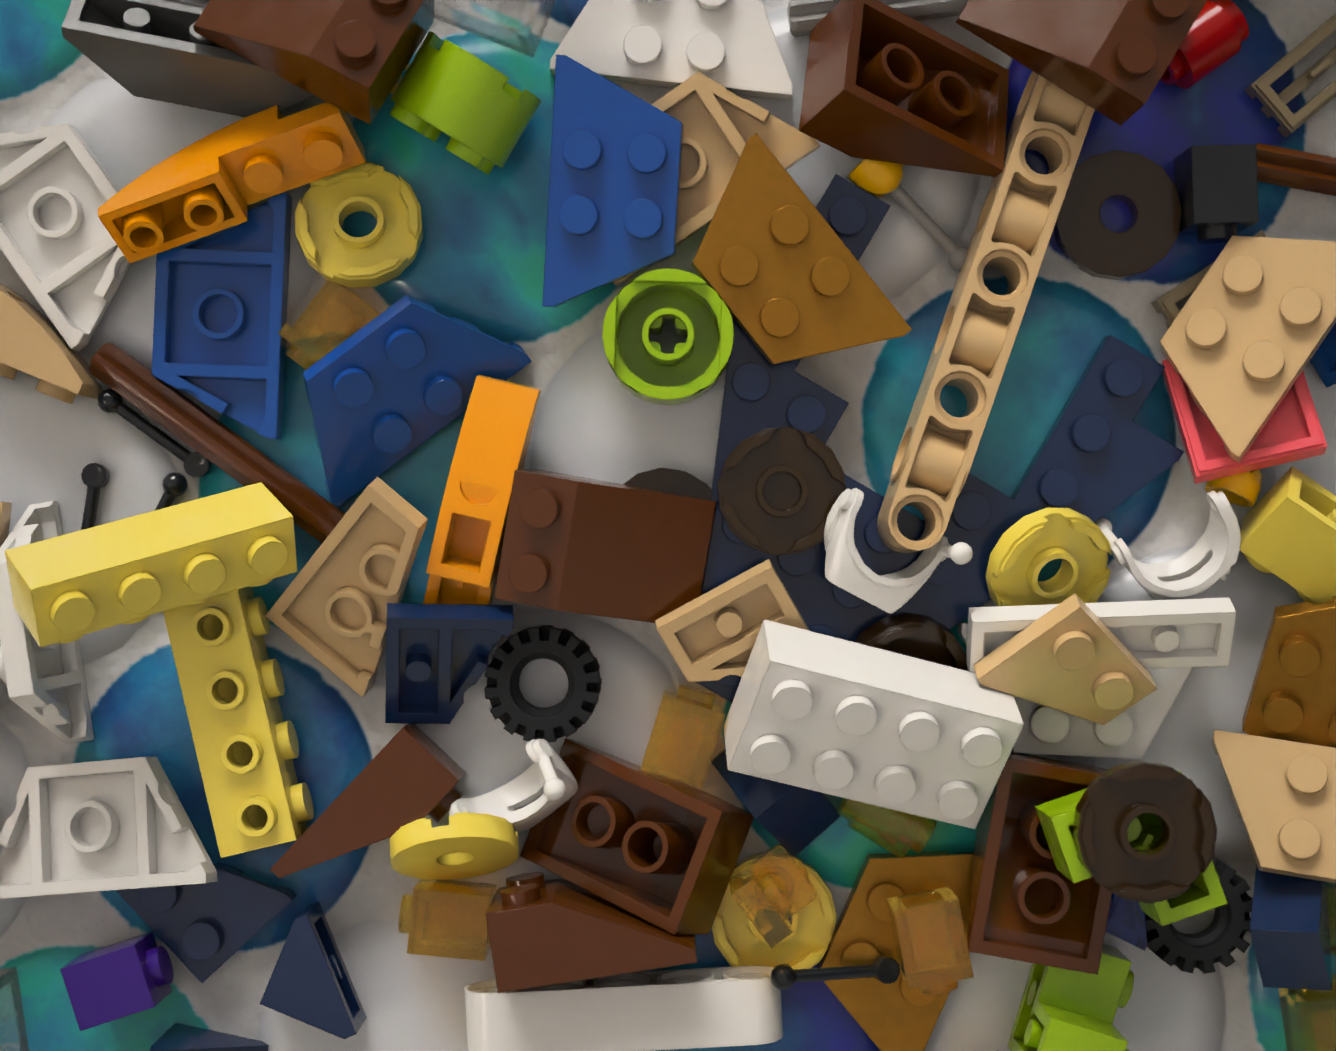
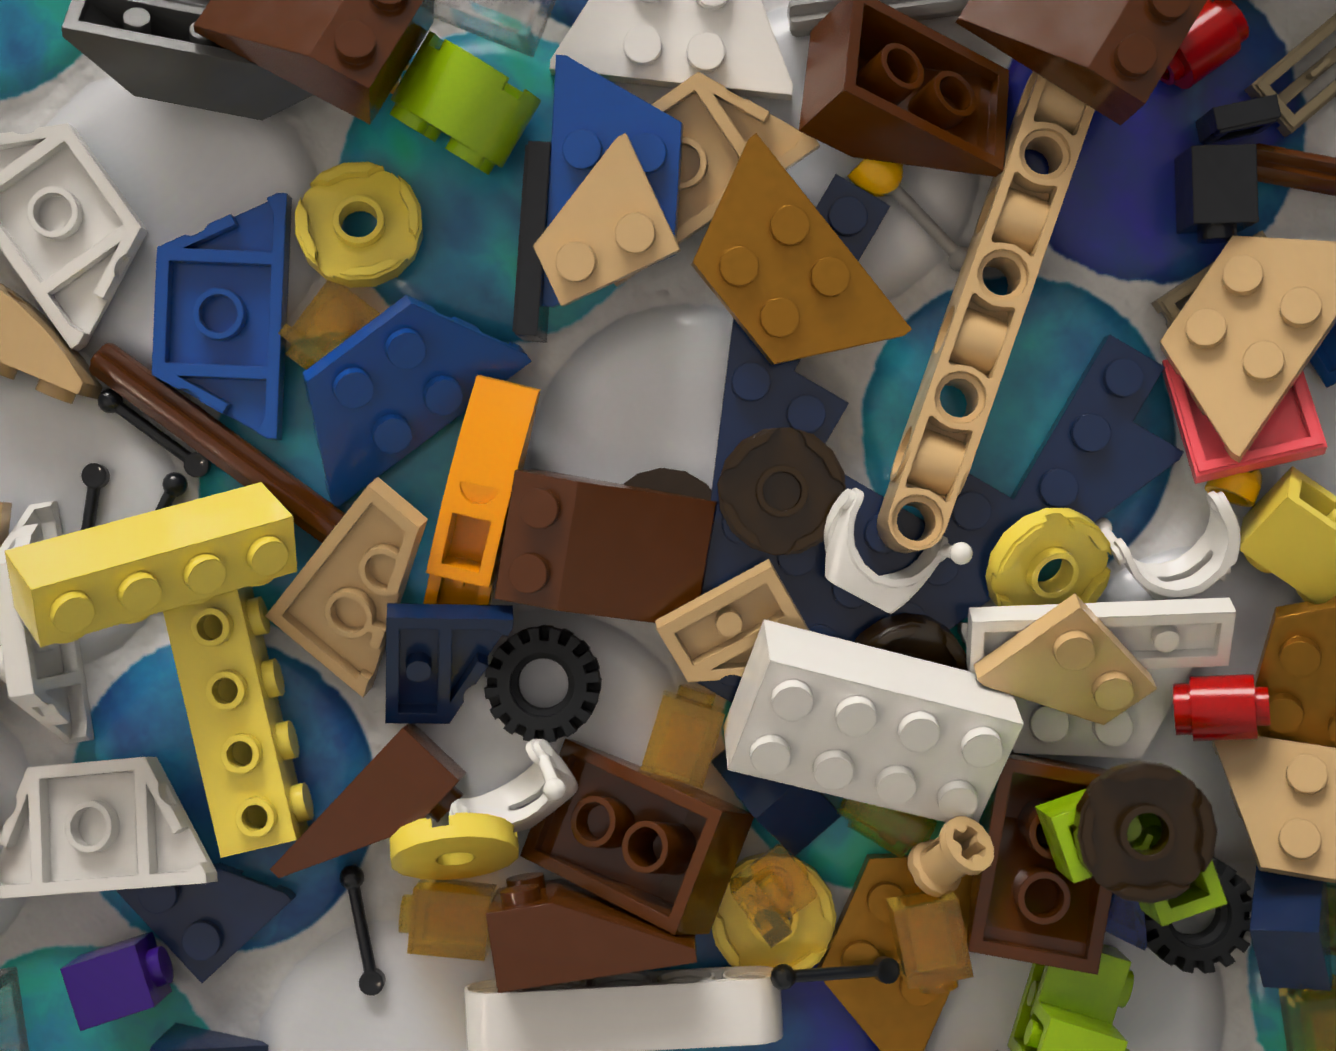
(219, 175): light orange slope -> none
(313, 980): dark blue slope -> none
(372, 978): none -> black hinge
(530, 317): none -> black tile
(605, 228): none -> tan wing
(641, 311): lime brick -> none
(958, 851): none -> tan bush
(1153, 210): dark brown tile -> none
(1220, 707): none -> red brick
(1238, 119): none -> black tile

